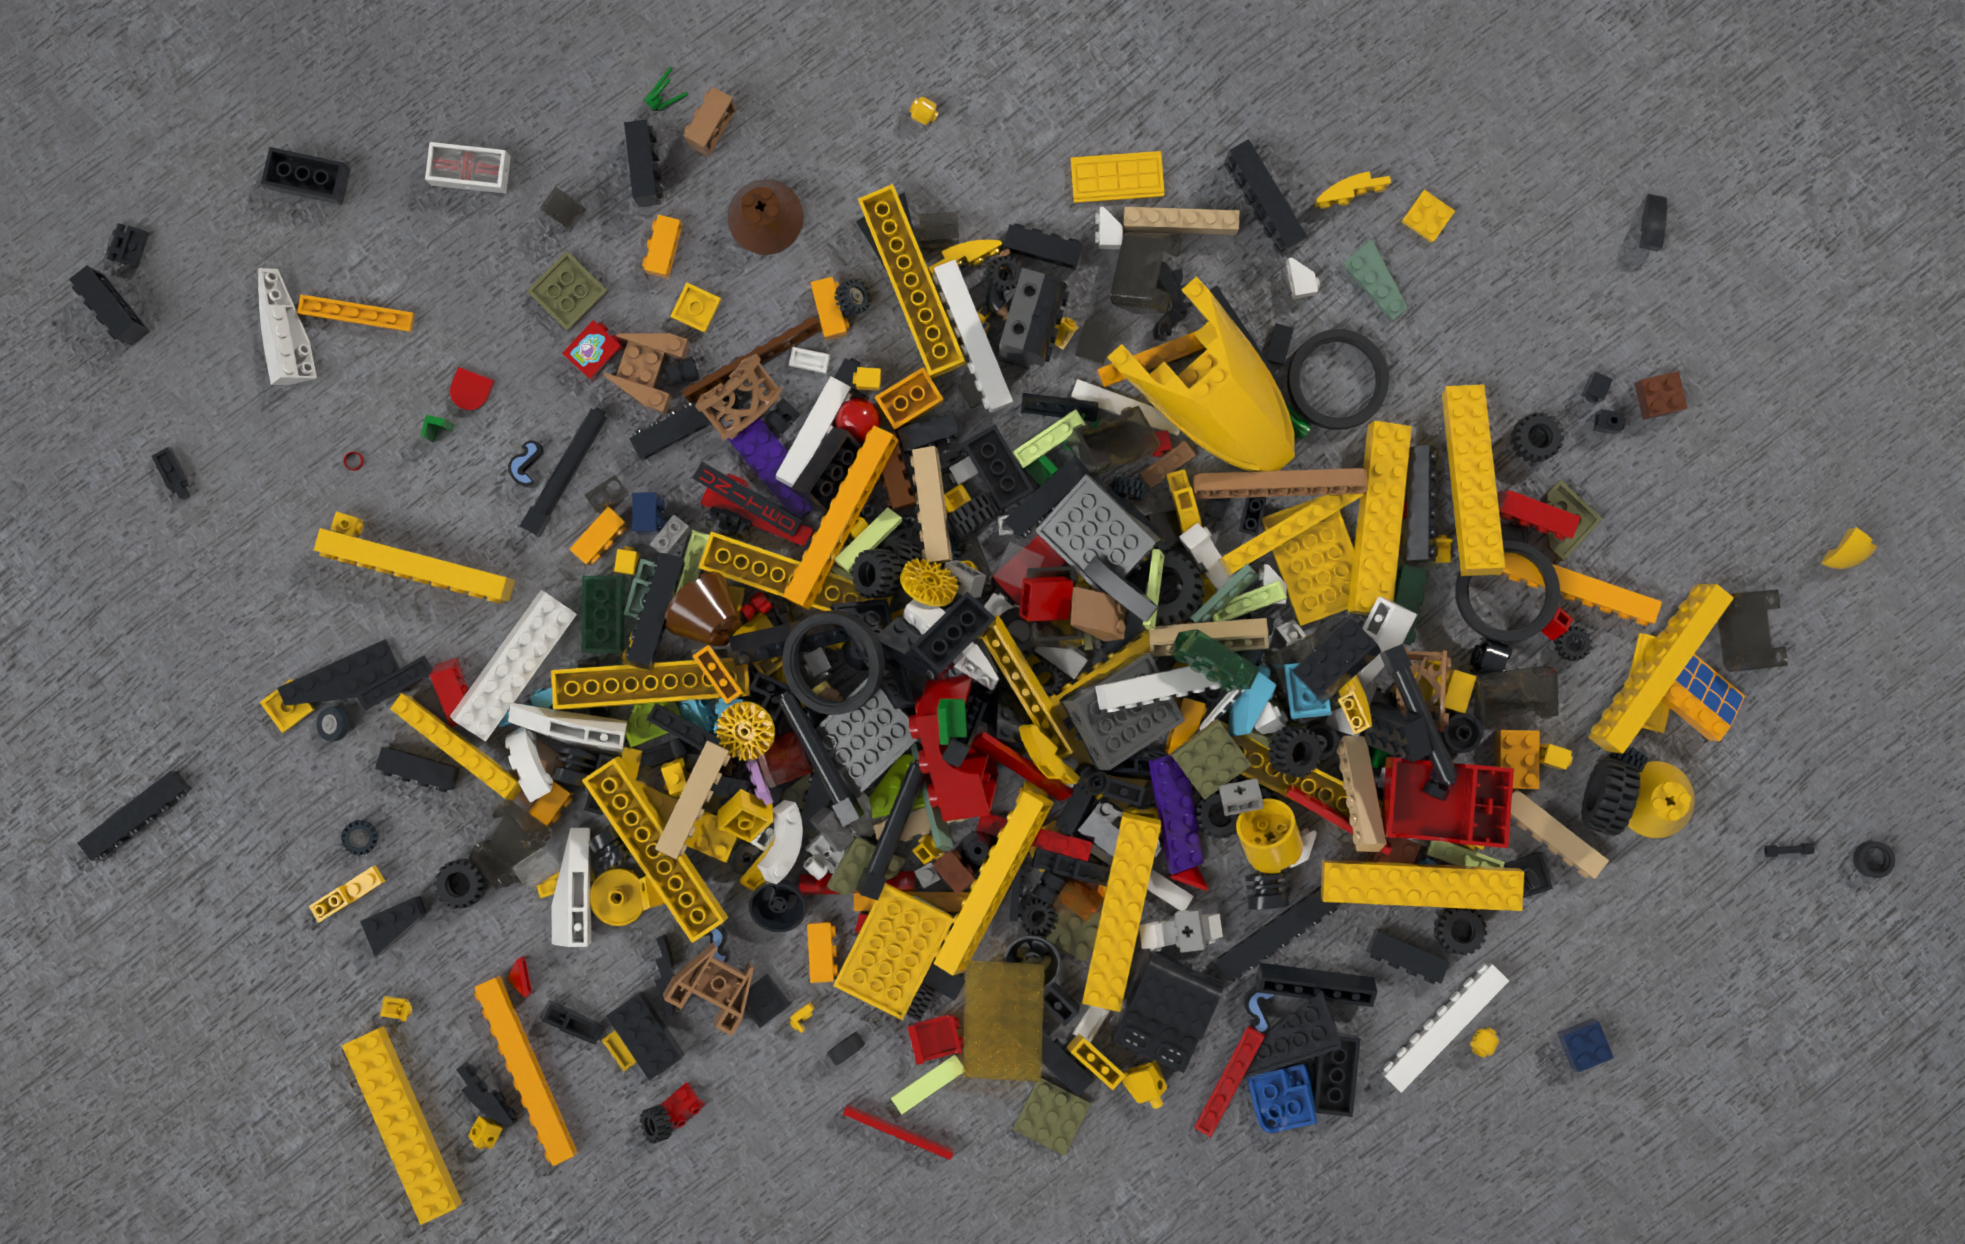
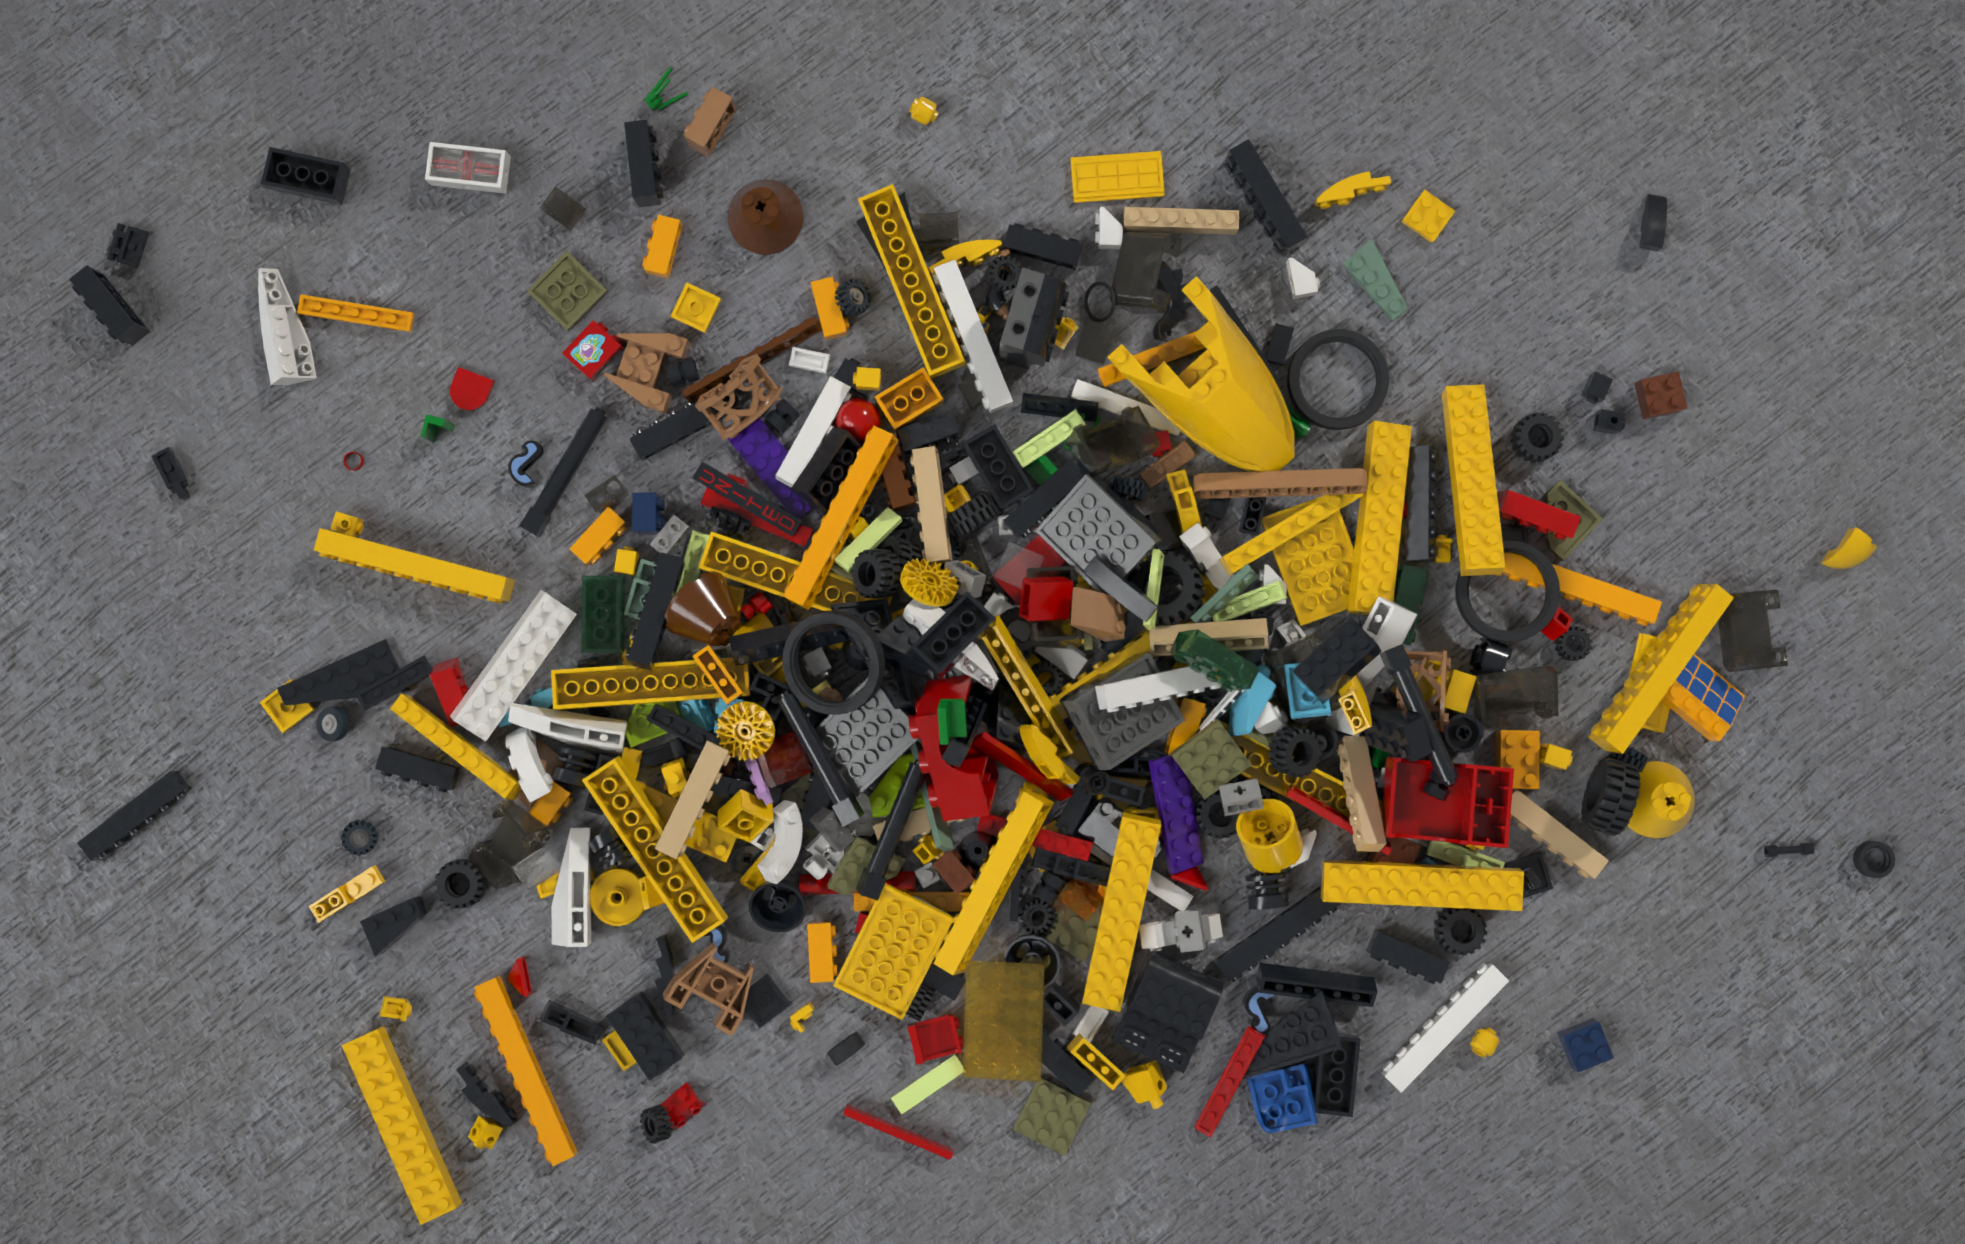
(1113, 301): none -> black tyre

